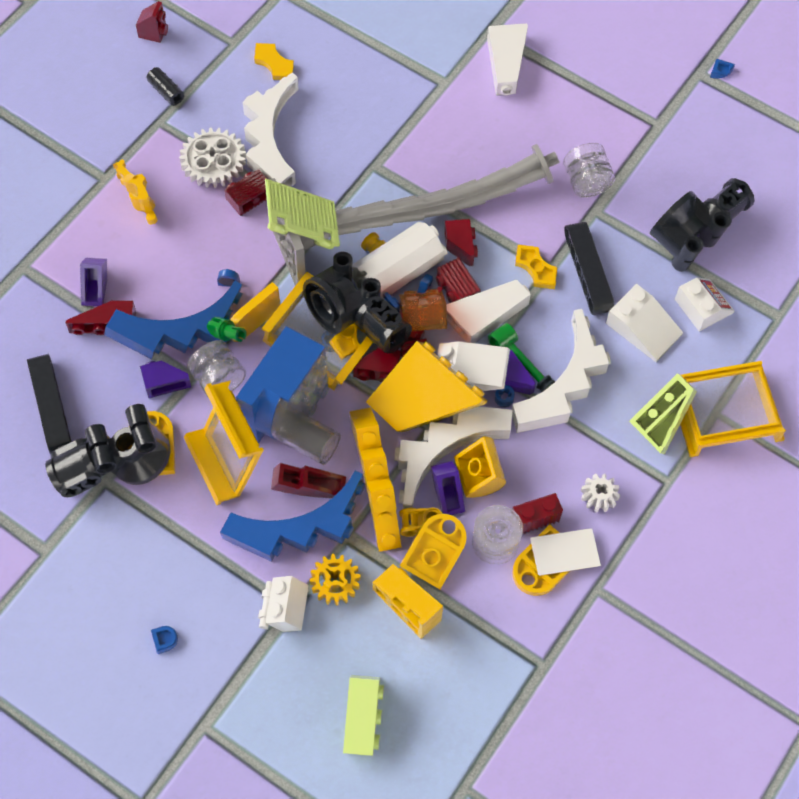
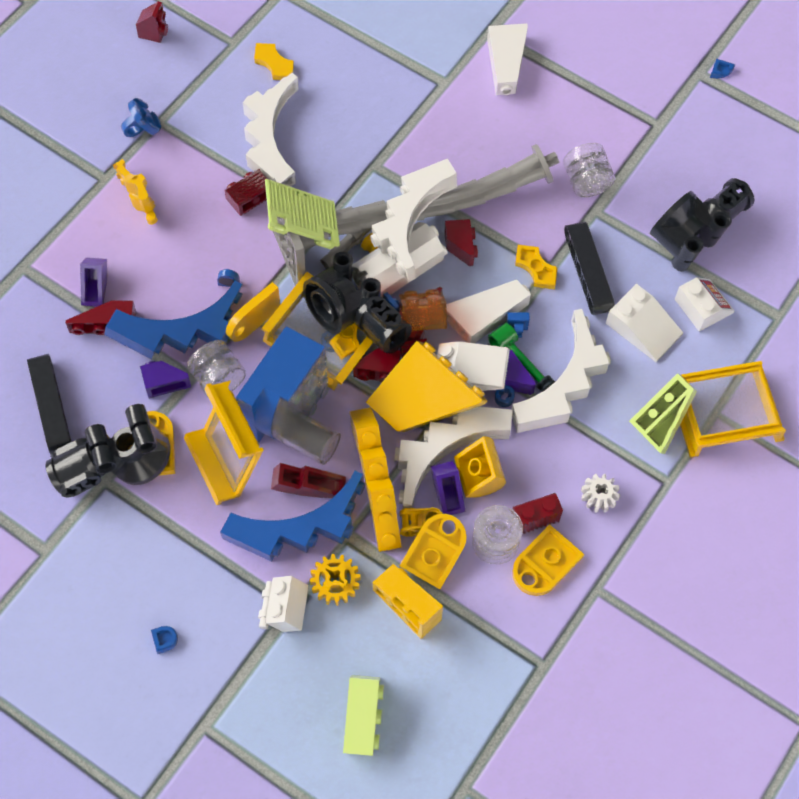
(140, 119): none -> blue tile
(165, 86): black axle -> none
(207, 151): white gear -> none
(225, 329): green arm -> none
(345, 245): none -> light grey pin
(417, 193): none -> white arch
(424, 283): blue tile -> none
(456, 280): dark red brick -> none
(518, 321): none -> blue tile
(565, 551): white sticker -> none

